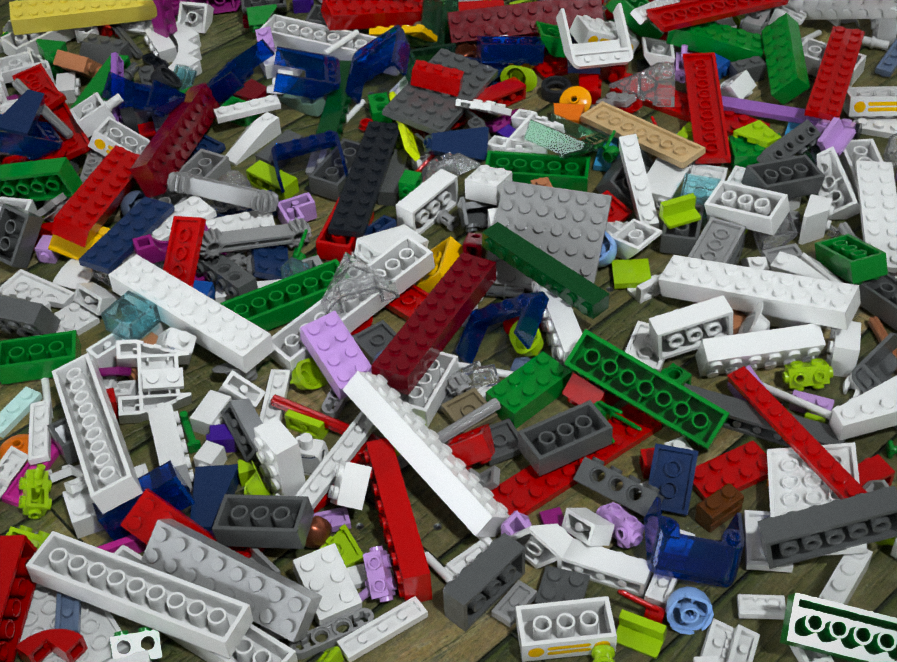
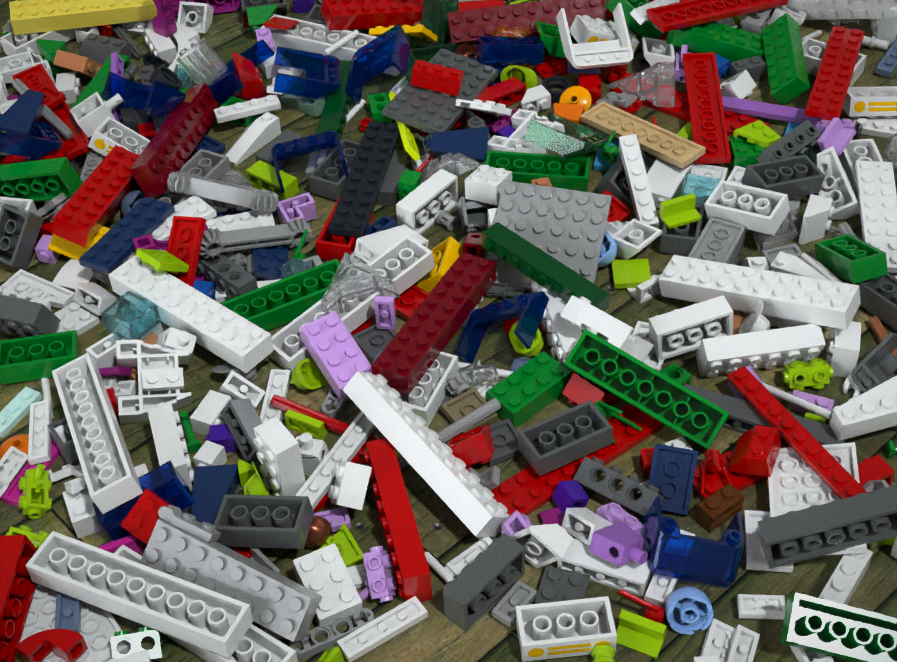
(162, 260): none -> lime plate
(188, 523): none -> light grey hinge
(201, 62): none -> clear brick
(247, 75): none -> red slope
(281, 23): none -> red piece
(385, 312): none -> lavender plate
(516, 31): none -> clear orange wing
(536, 99): none -> white slope
(570, 495): none -> dark purple brick
(586, 316): none -> white wedge
(618, 545): none -> medium lavender torso
(713, 463): none -> red plant
(756, 451): none -> red slope

